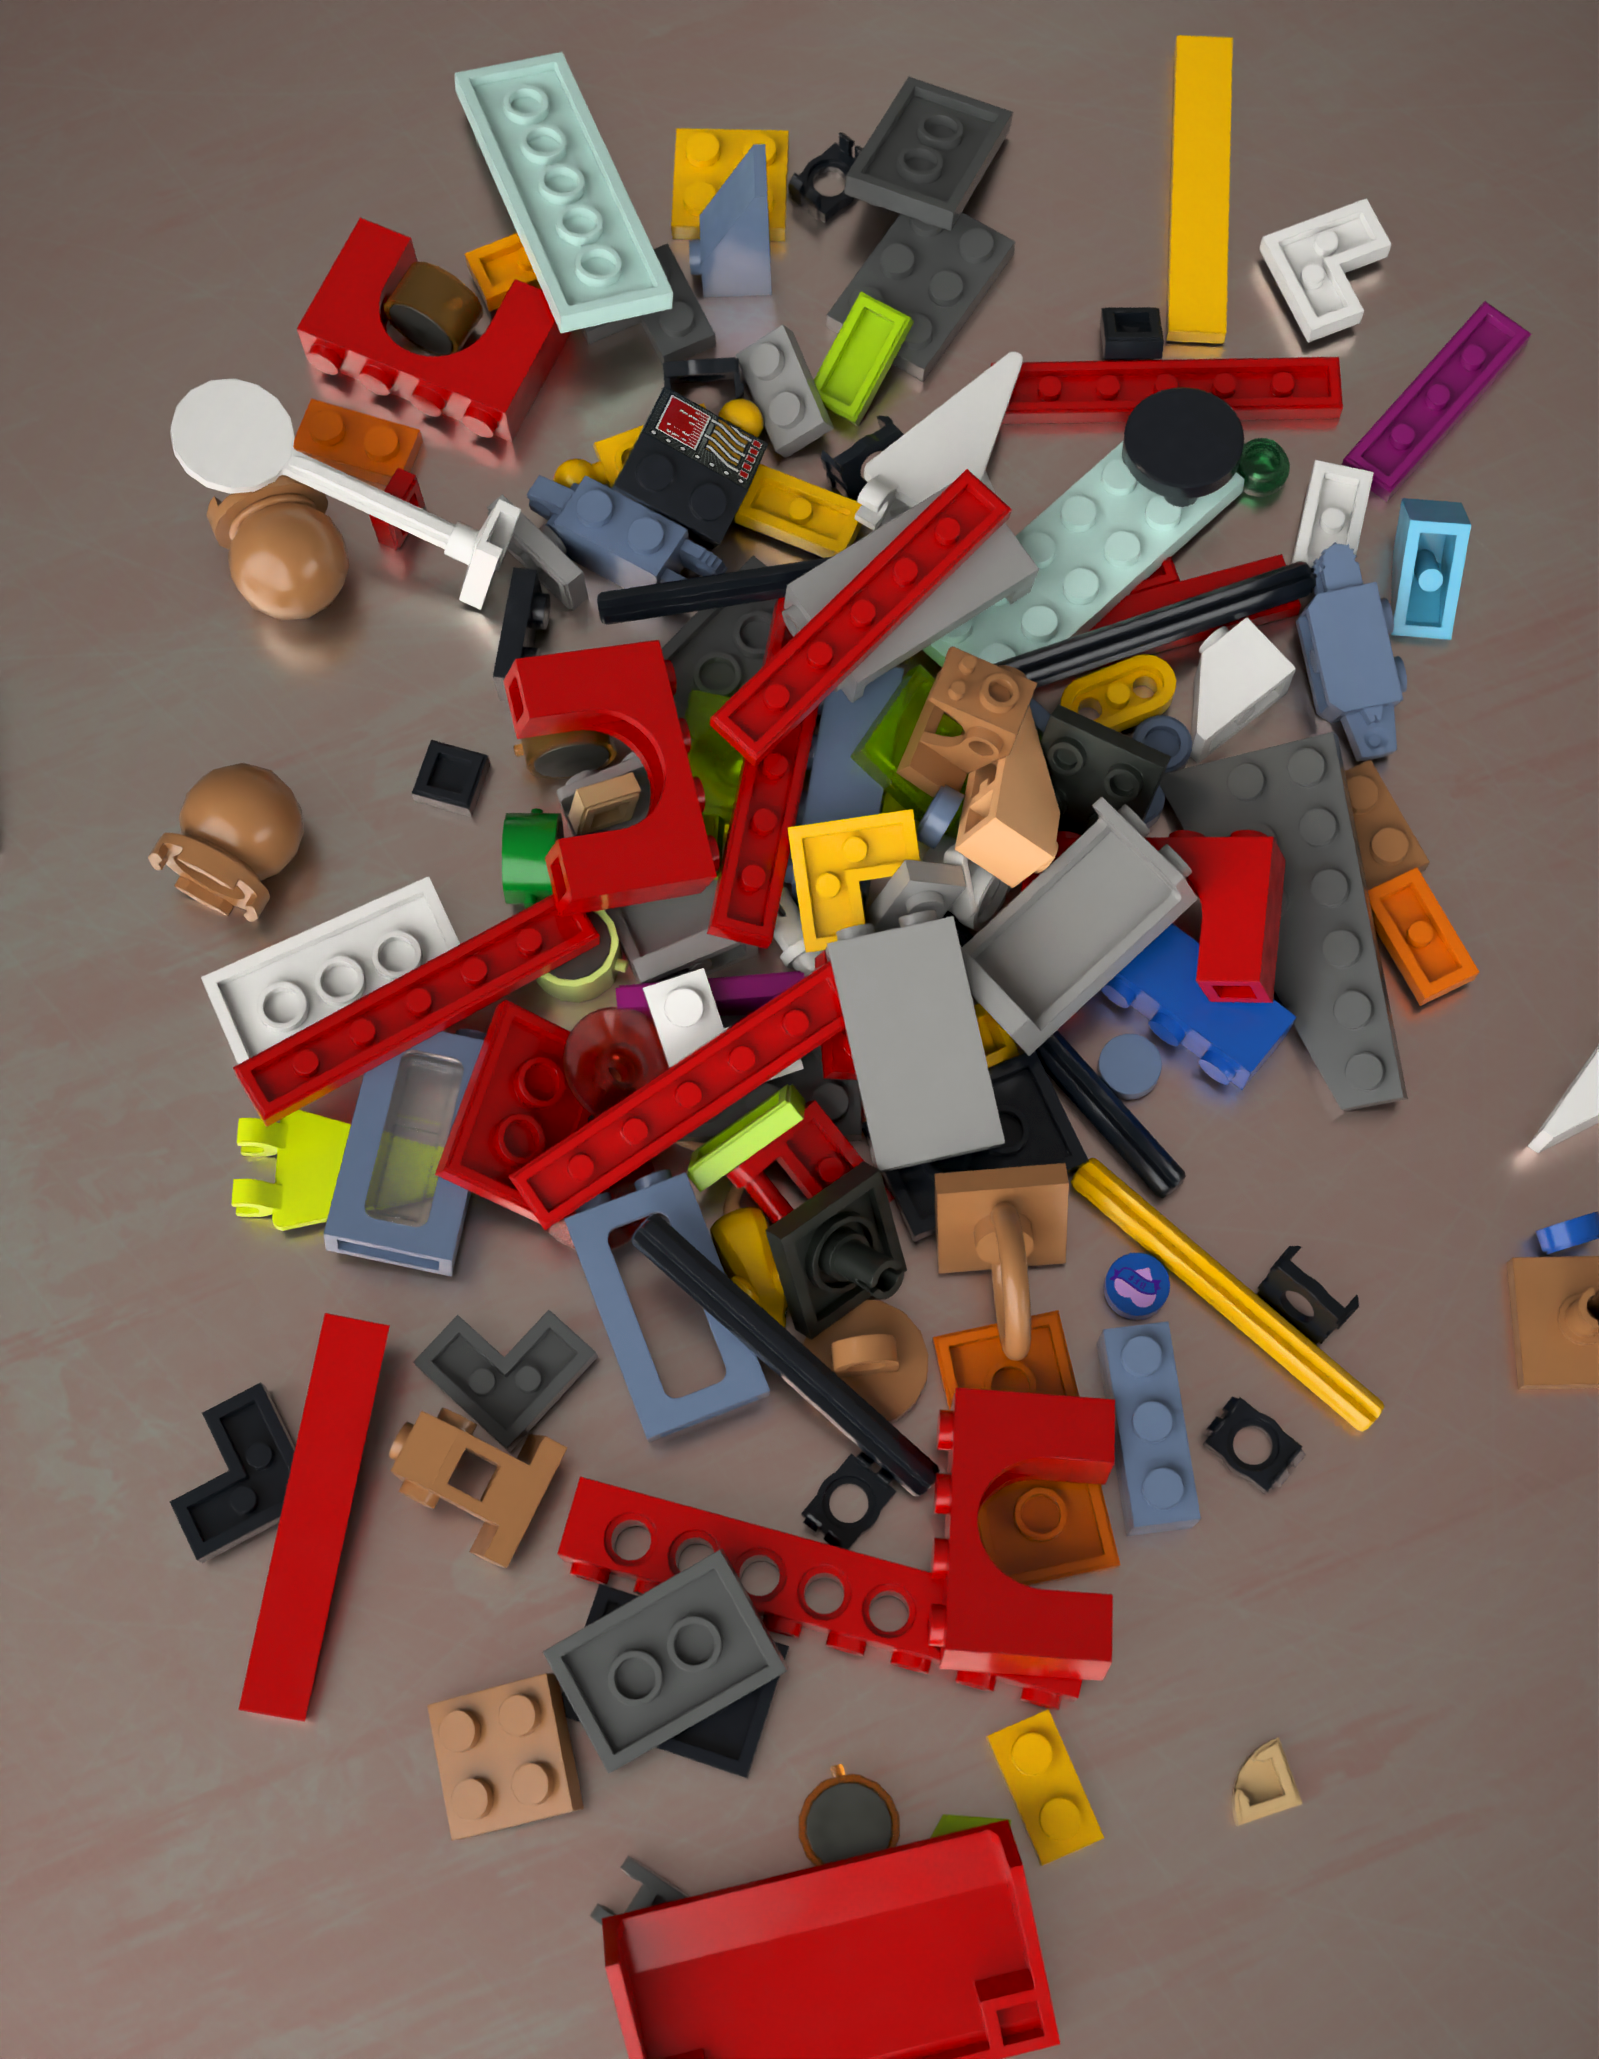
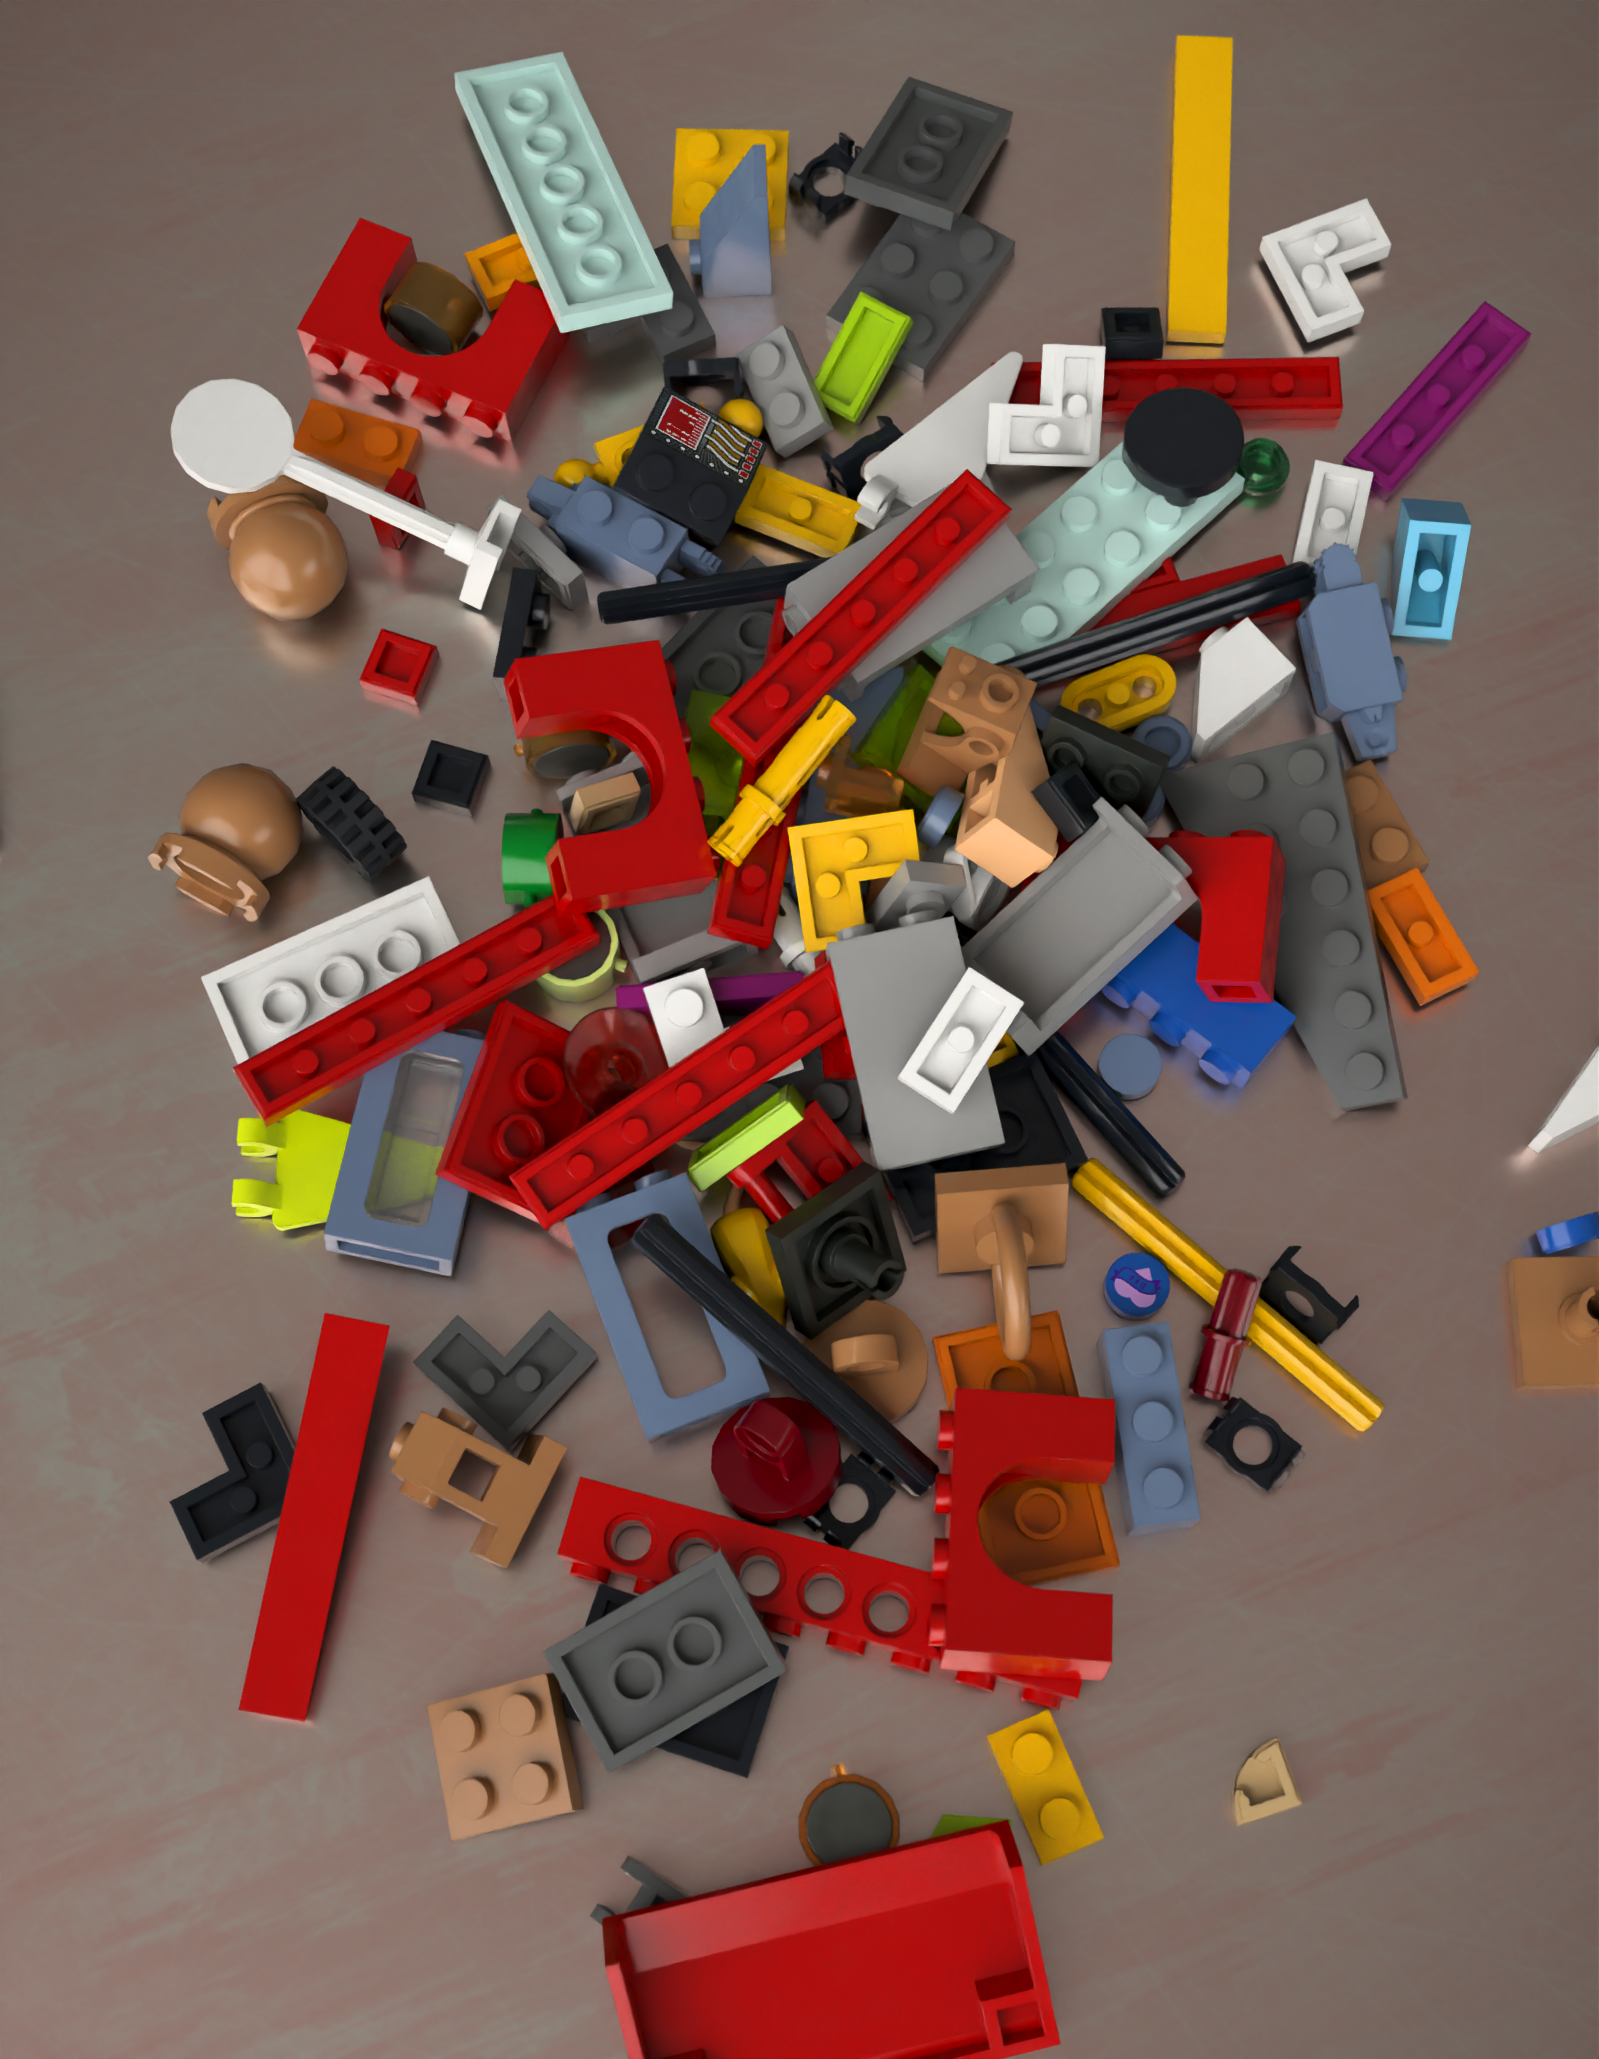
(351, 823): none -> black tyre
(399, 667): none -> red tile
(774, 789): none -> yellow pin
(776, 1460): none -> dark red tile
(856, 791): none -> clear orange bracket
(960, 1040): none -> white plate
(1067, 421): none -> white plate
(1068, 800): none -> black tile
(1226, 1335): none -> dark red axle

